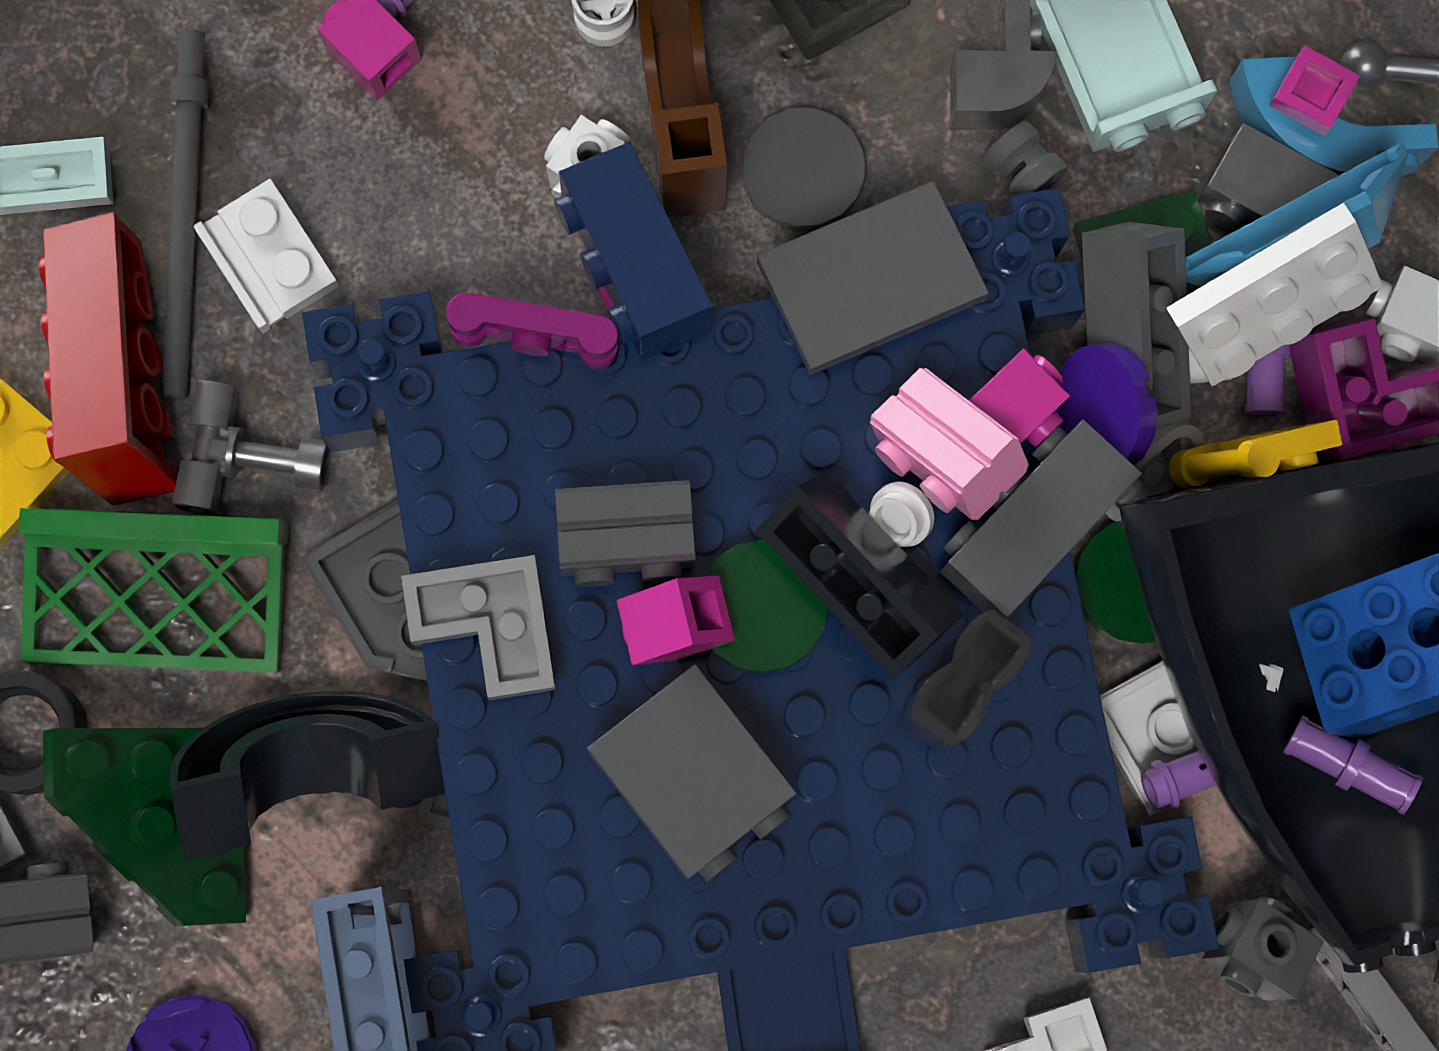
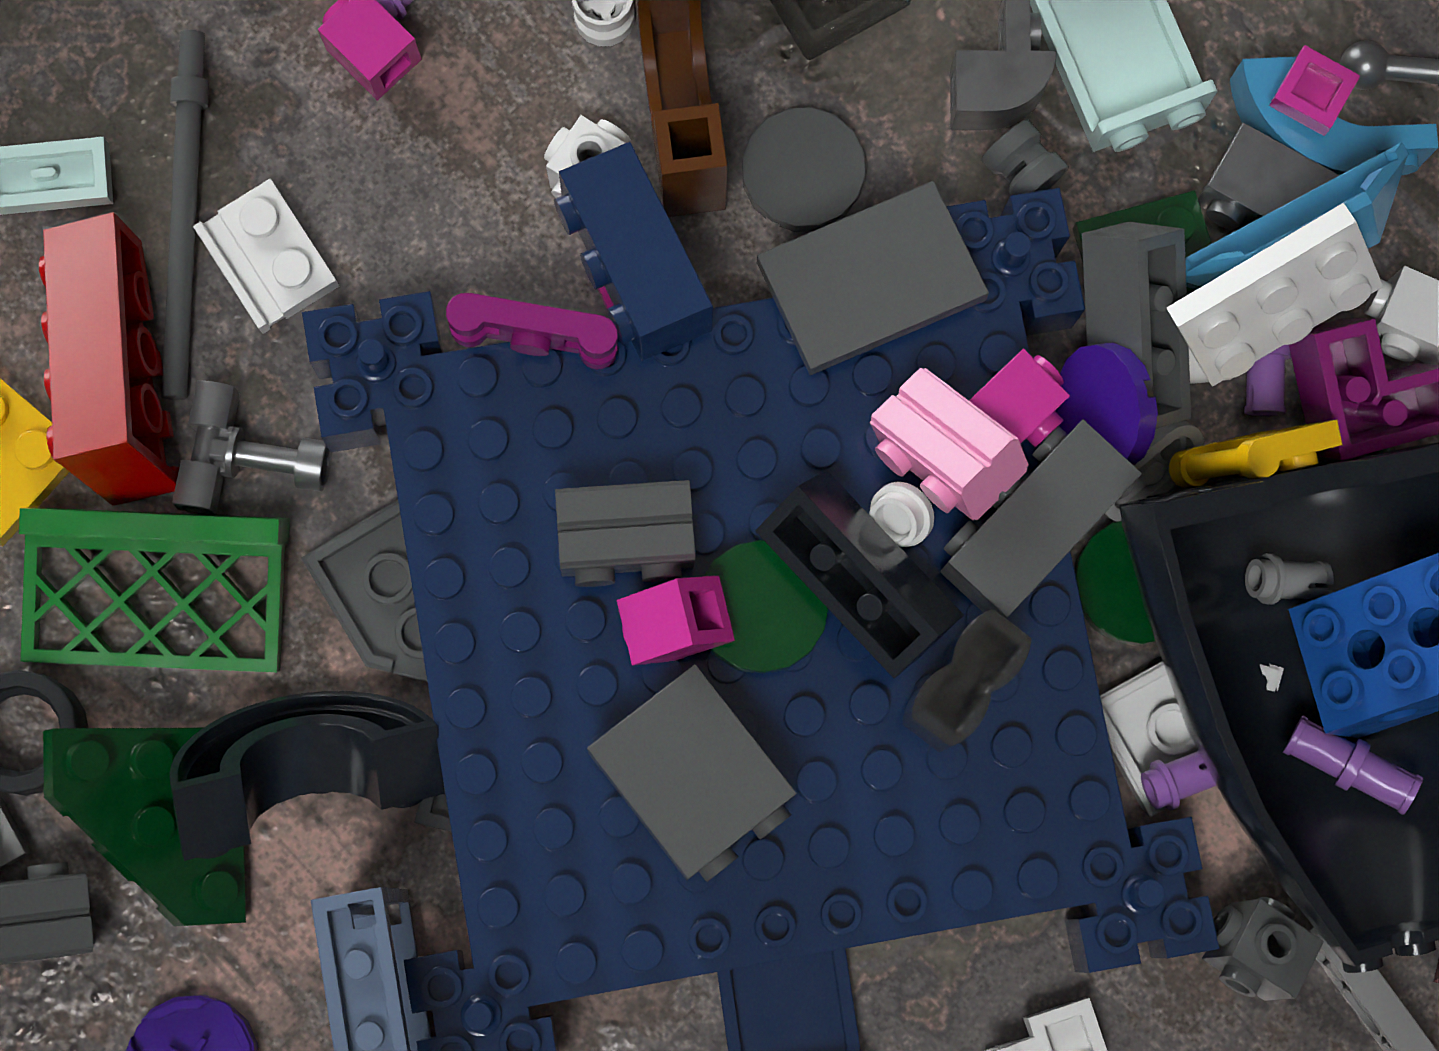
(500, 606): light grey plate -> none
(1278, 579): none -> light grey pin

